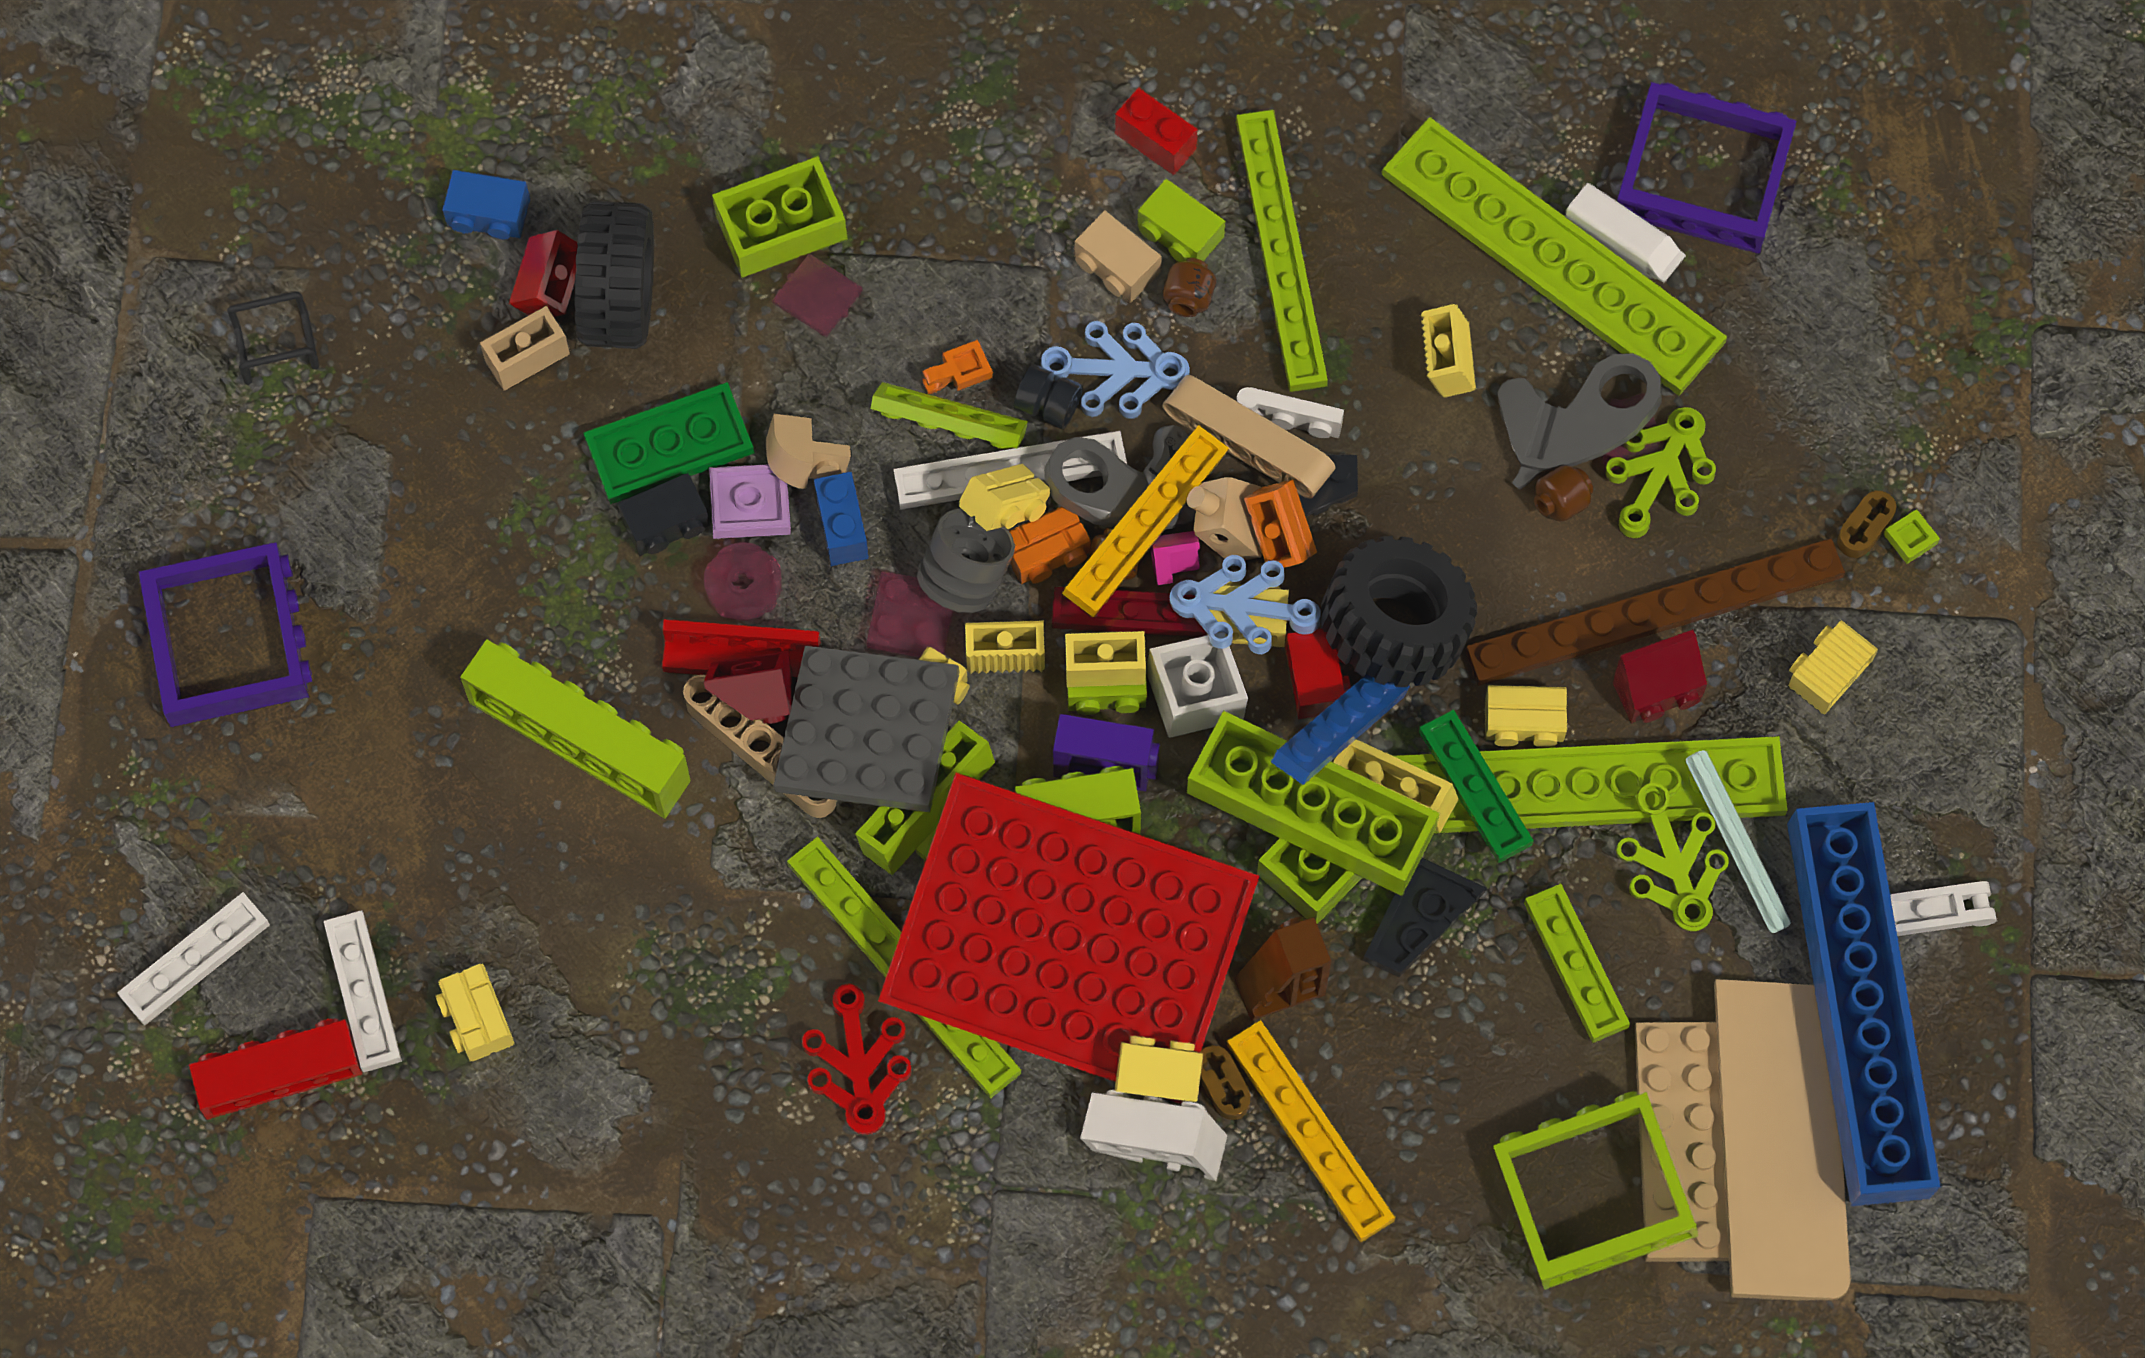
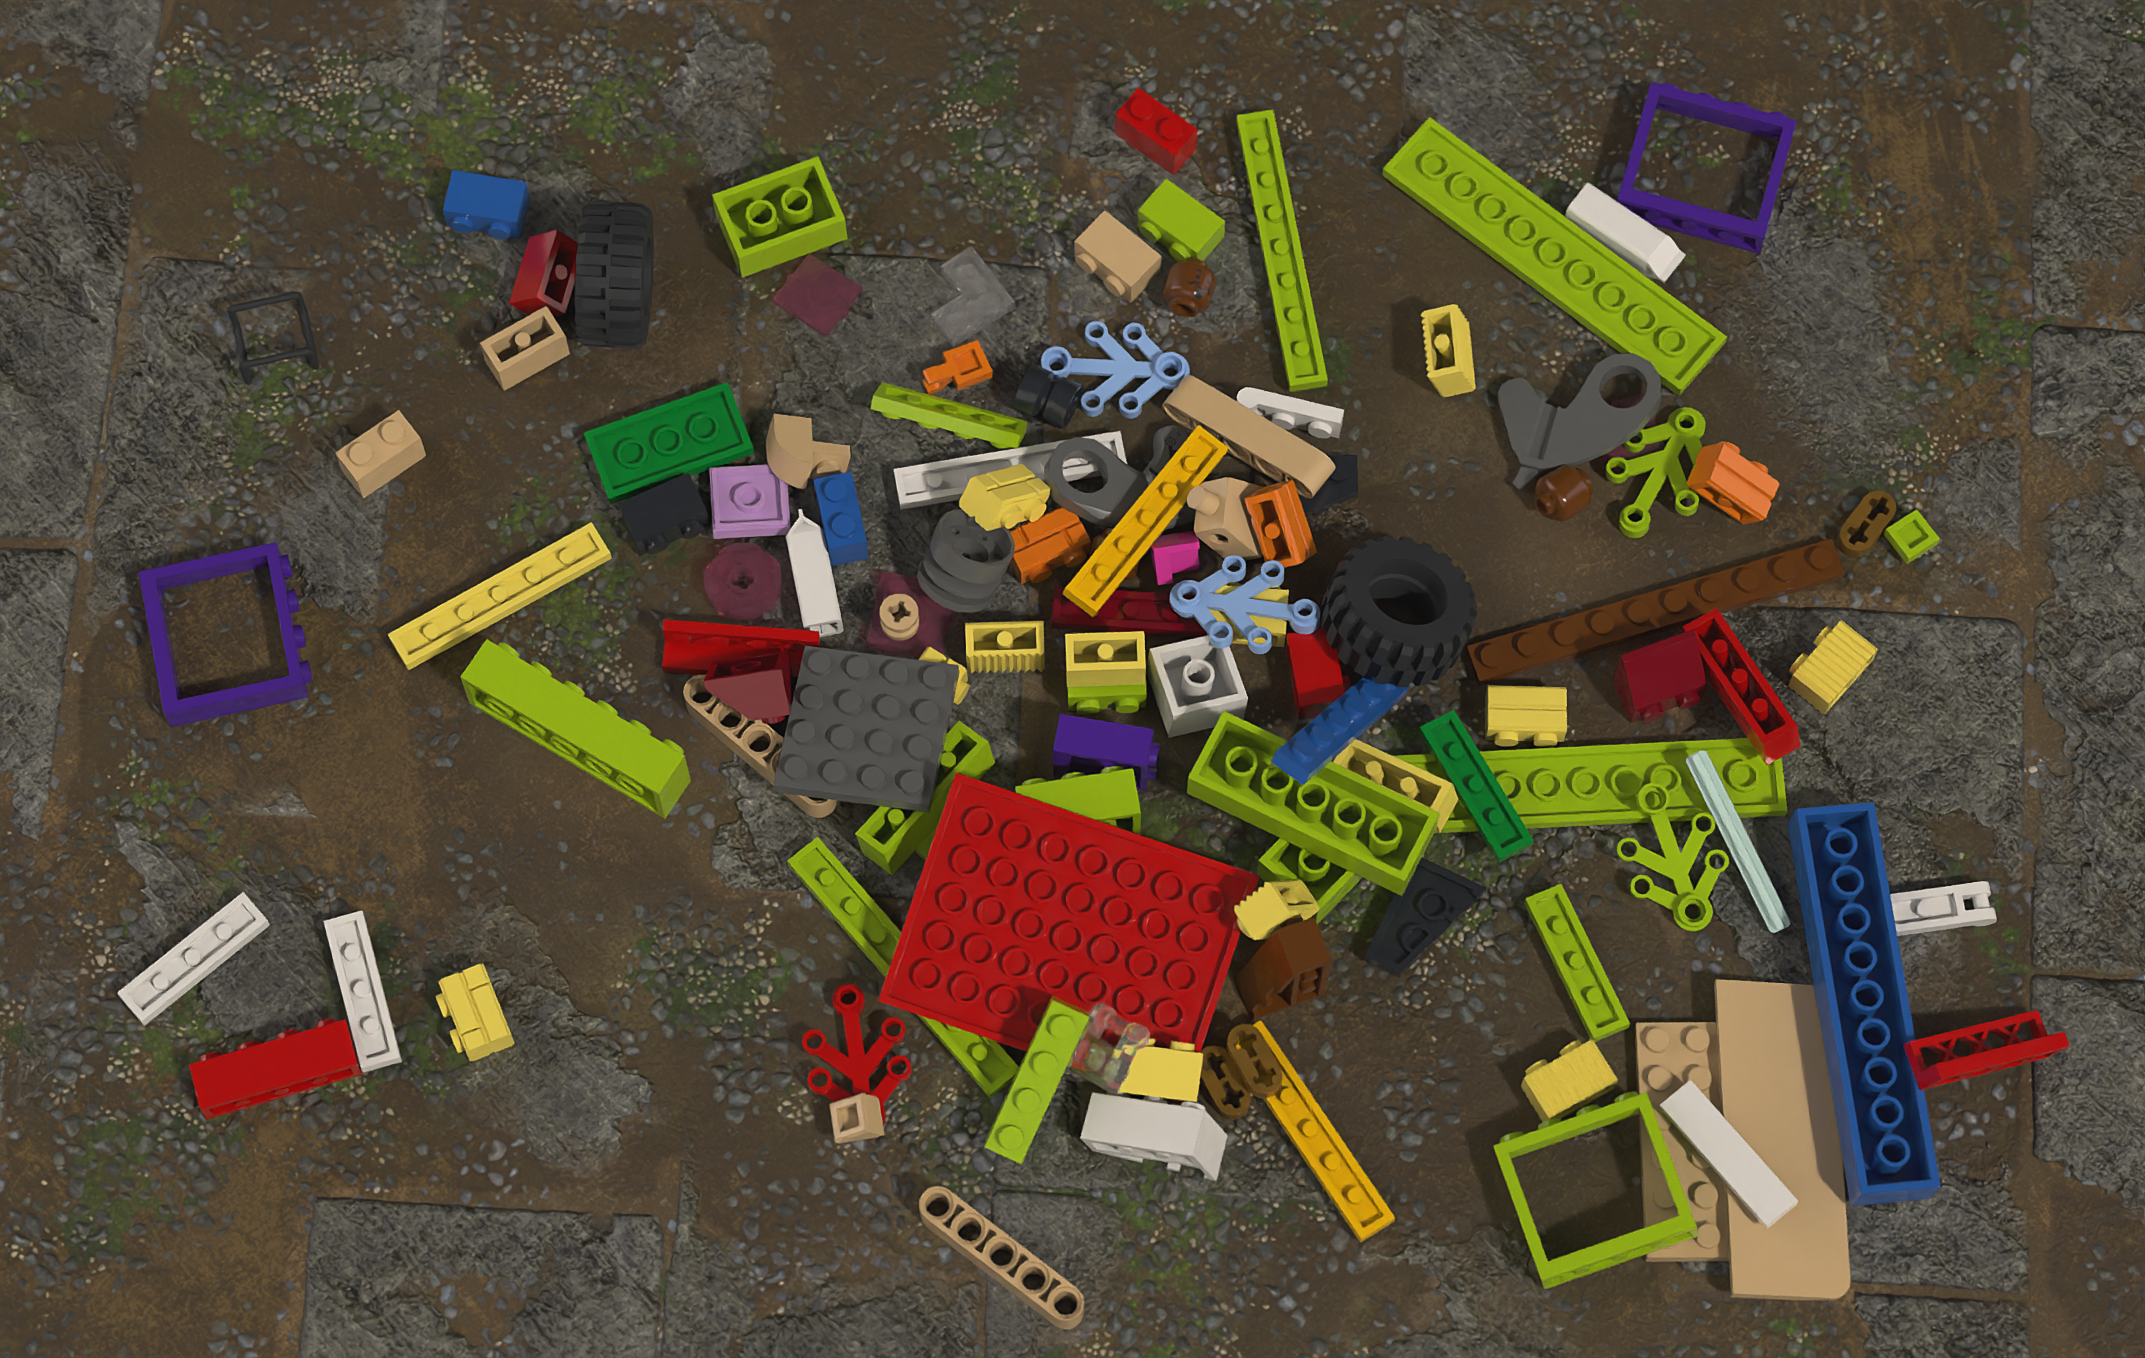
(380, 454): none -> tan brick
(499, 596): none -> light yellow plate
(813, 577): none -> white piece
(856, 1118): none -> tan slope
(899, 626): none -> tan wheel
(979, 300): none -> clear plate
(992, 1240): none -> tan beam
(1036, 1079): none -> lime brick
(1101, 1060): none -> clear plate
(1263, 1057): none -> pearl gold beam
(1273, 905): none -> light yellow brick
(1568, 1081): none -> light yellow brick
(1728, 1154): none -> white tile
(1733, 482): none -> orange brick
(1744, 688): none -> red brick
(1983, 1058): none -> red fence

